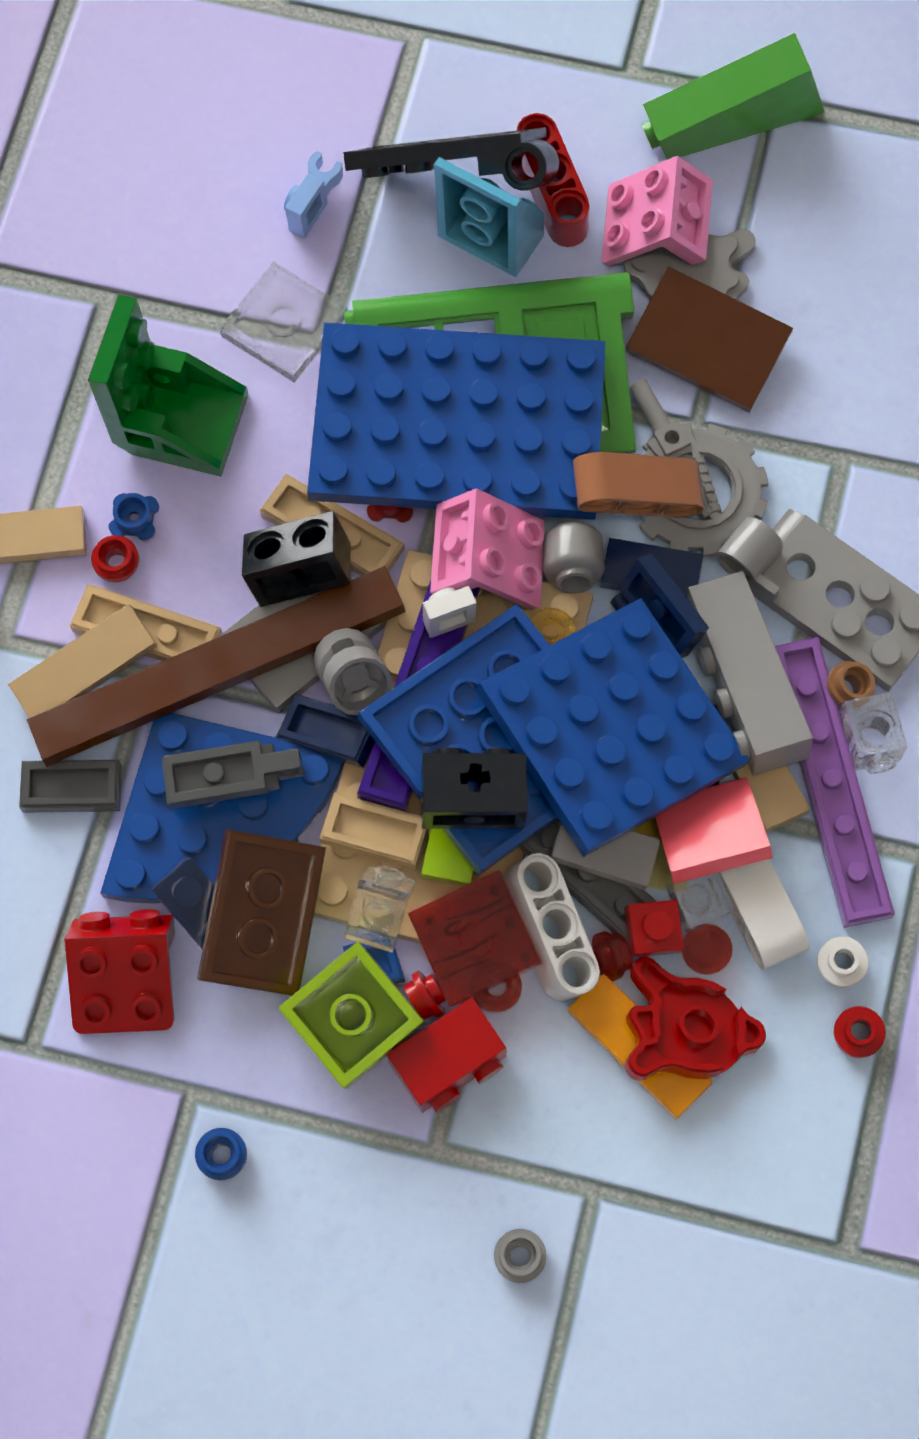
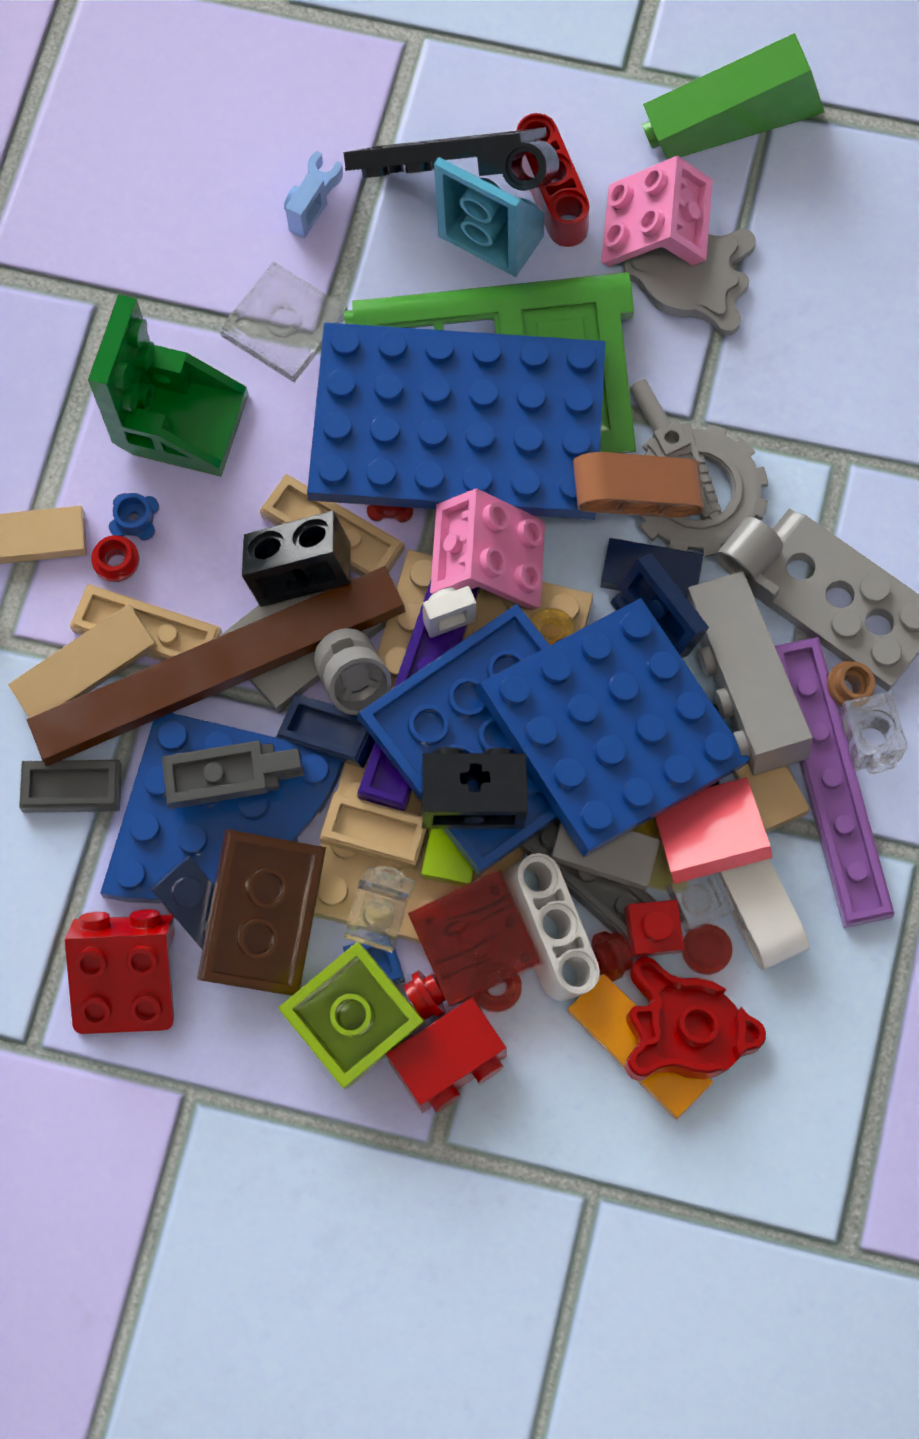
(206, 1147): blue plate -> none
(525, 1239): light grey plate -> none
(573, 556): light grey head -> none
(709, 339): reddish brown tile -> none
(831, 972): white plate -> none
(848, 1043): red plate -> none

